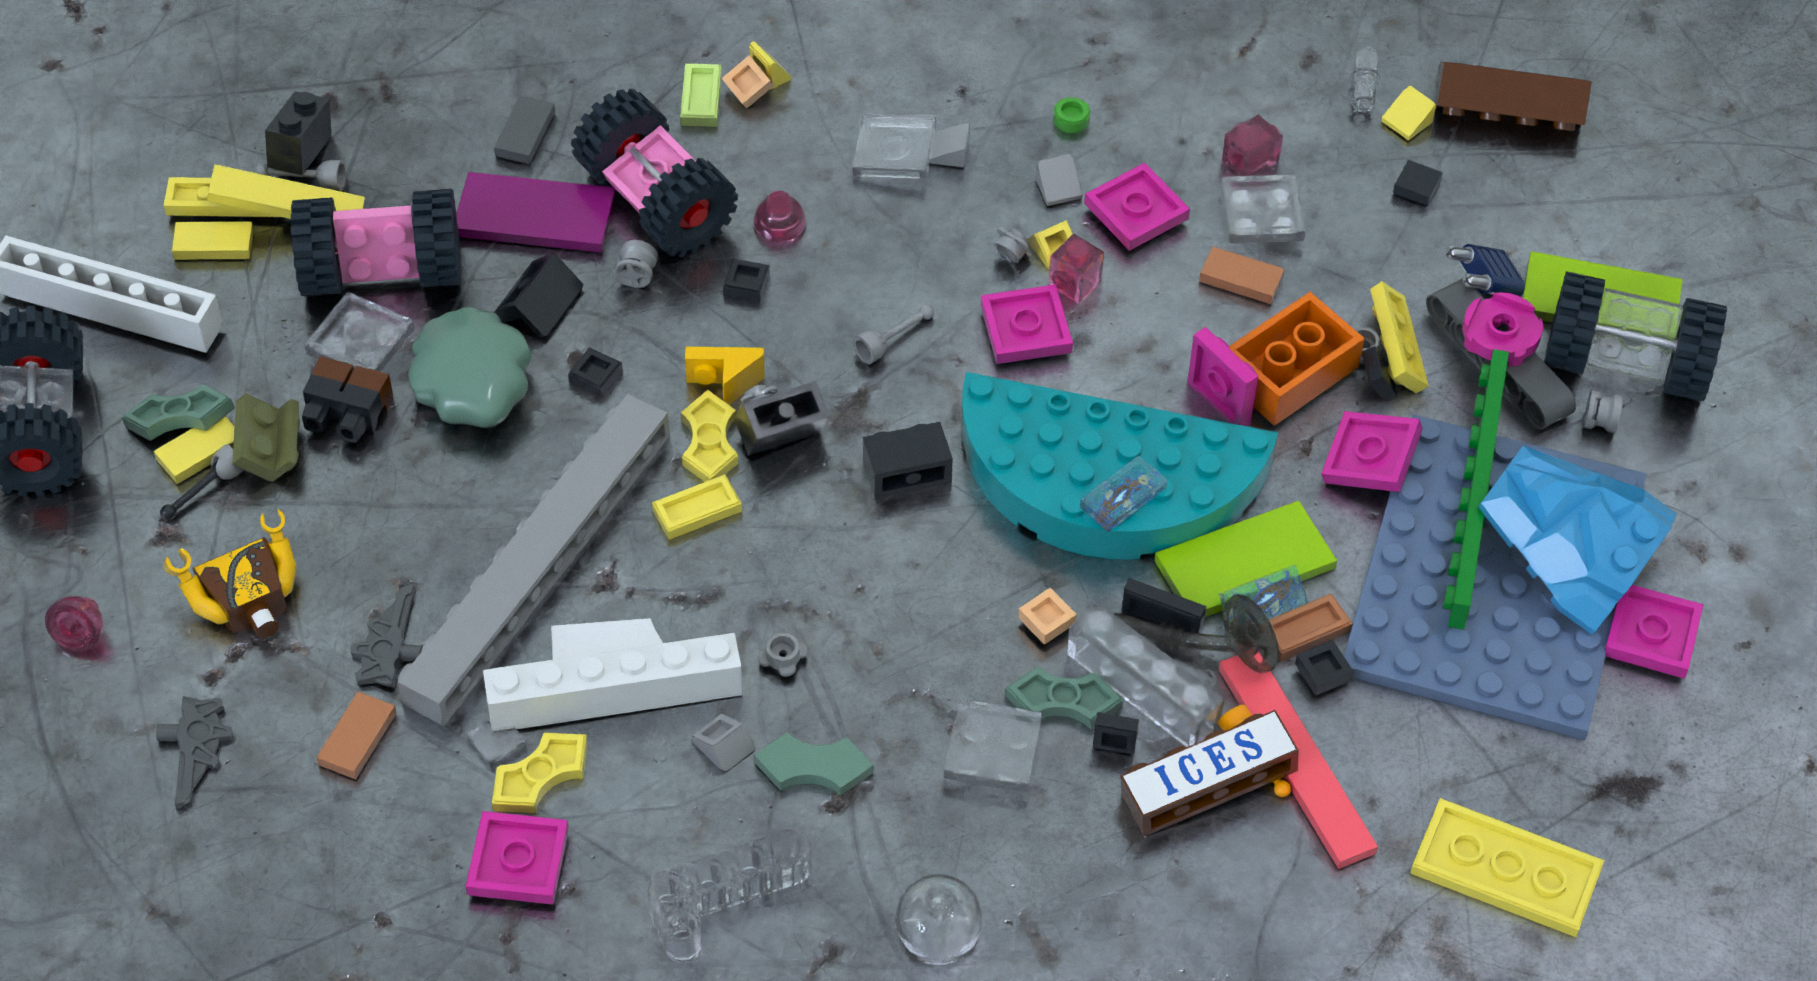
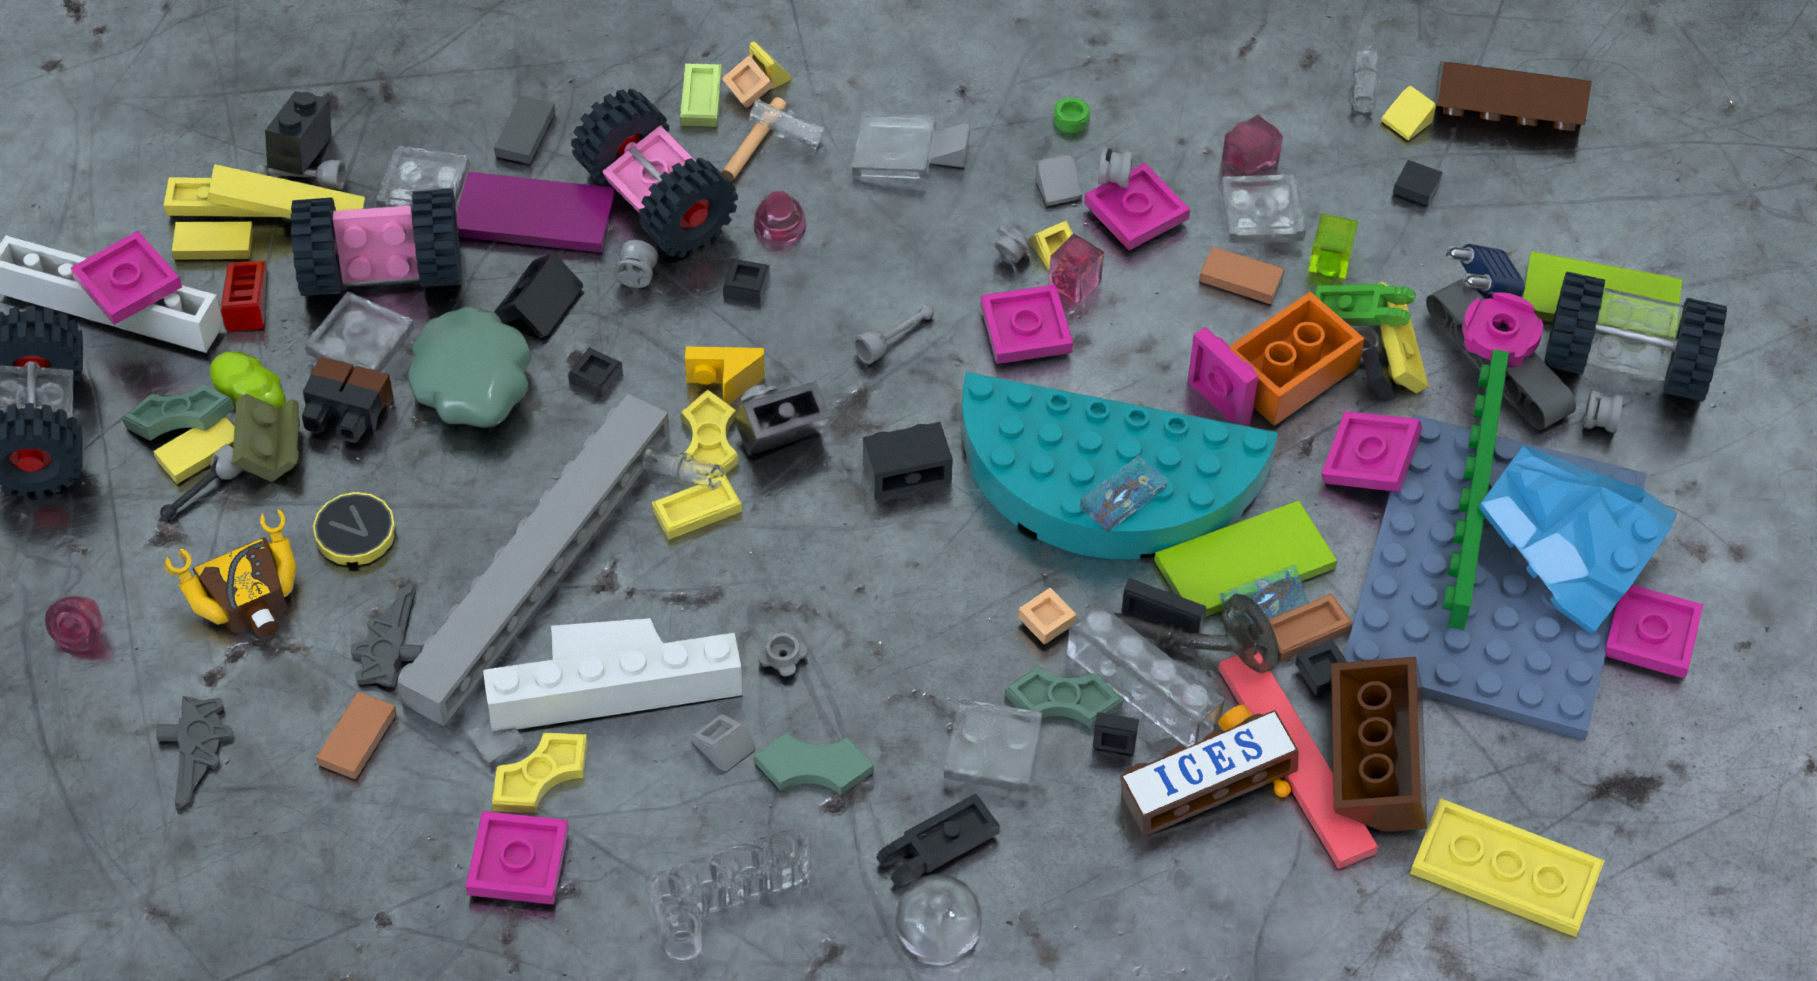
(126, 277): none -> dark pink plate
(241, 373): none -> lime arm
(244, 300): none -> red slope
(354, 528): none -> black tile
(420, 171): none -> clear plate
(682, 468): none -> clear pin
(749, 145): none -> light nougat bar
(786, 124): none -> clear pin
(940, 839): none -> black hinge
(1115, 167): none -> light grey wheel
(1333, 245): none -> clear neon green brick
(1367, 303): none -> bright green hinge
(1379, 743): none -> reddish brown slope

